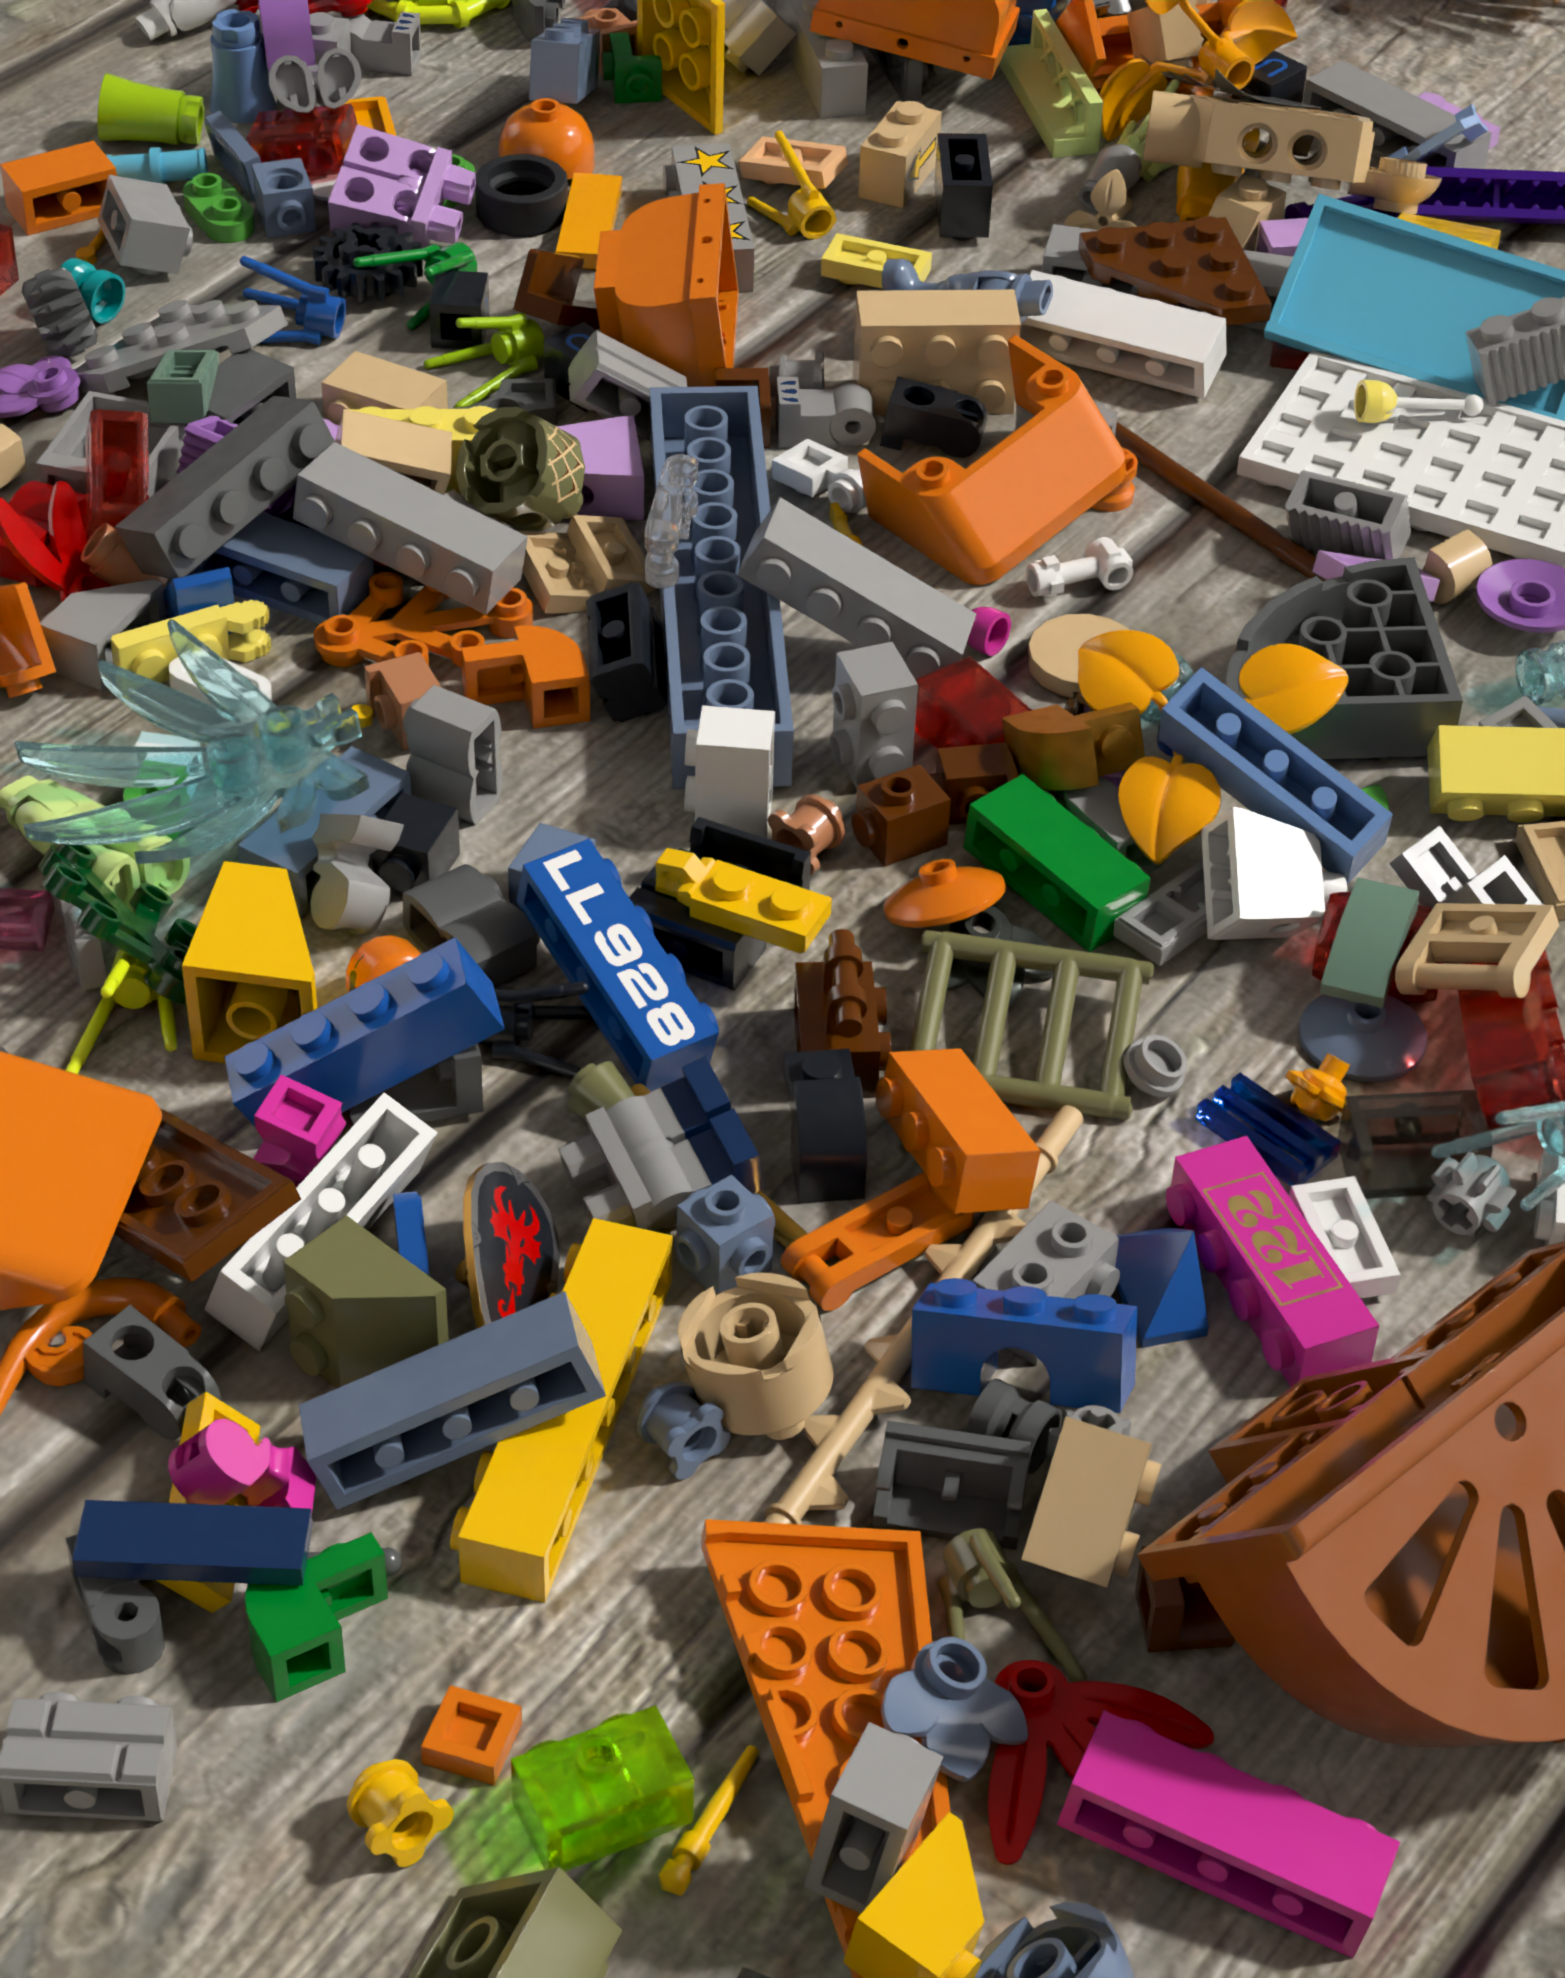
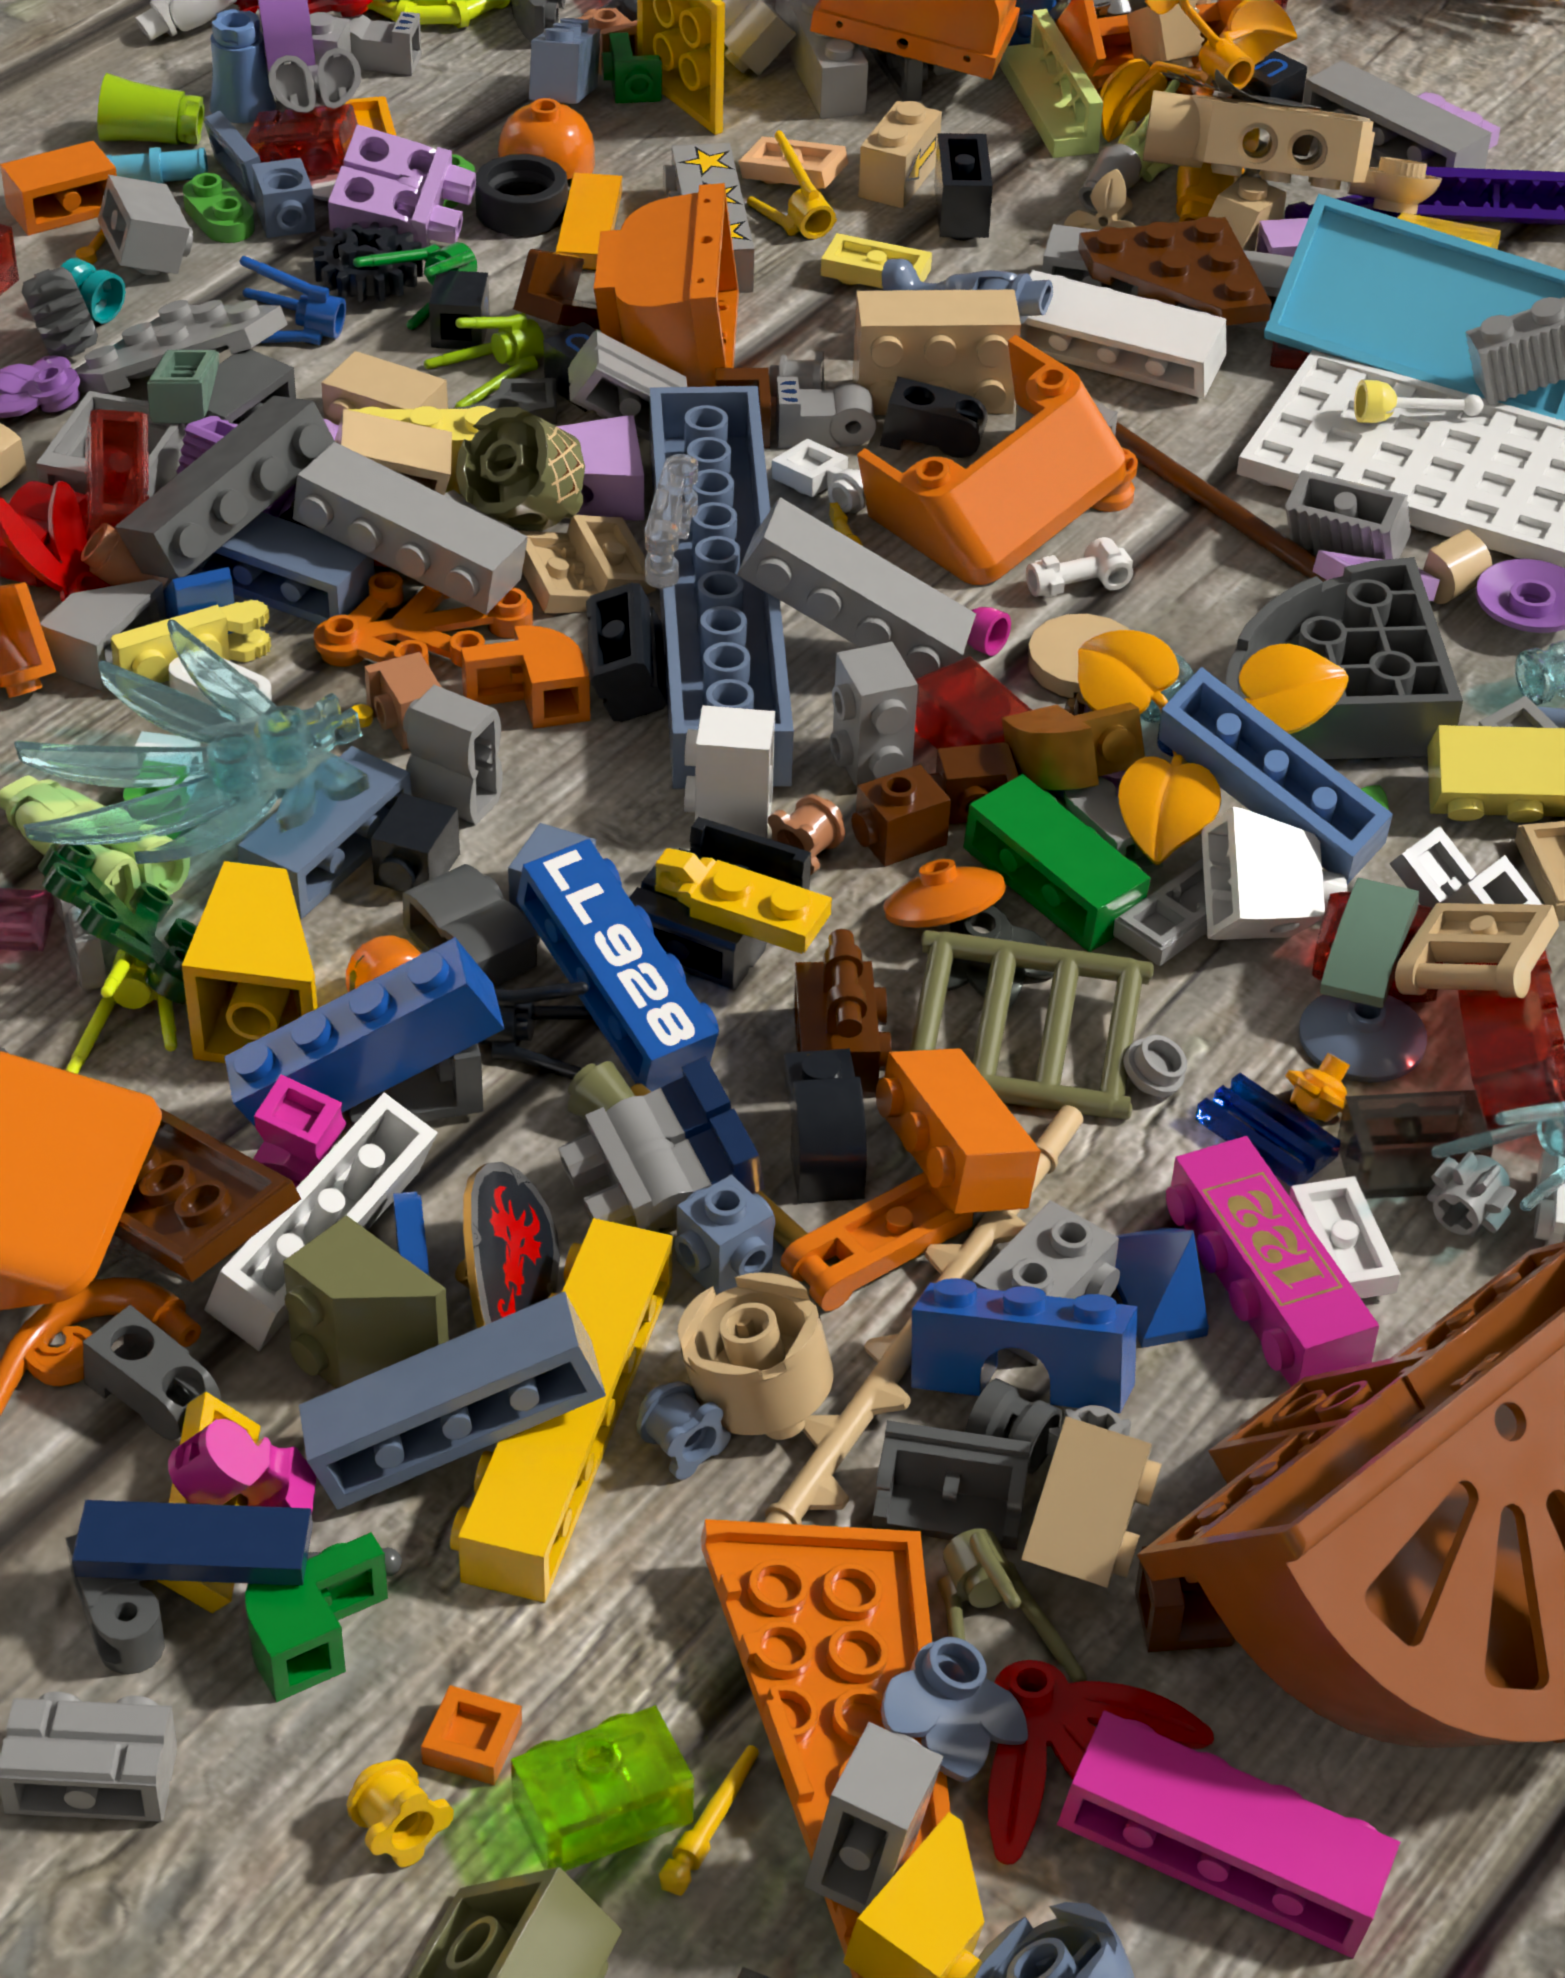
(348, 890): light grey leg -> none
(1466, 123): light blue flag -> none

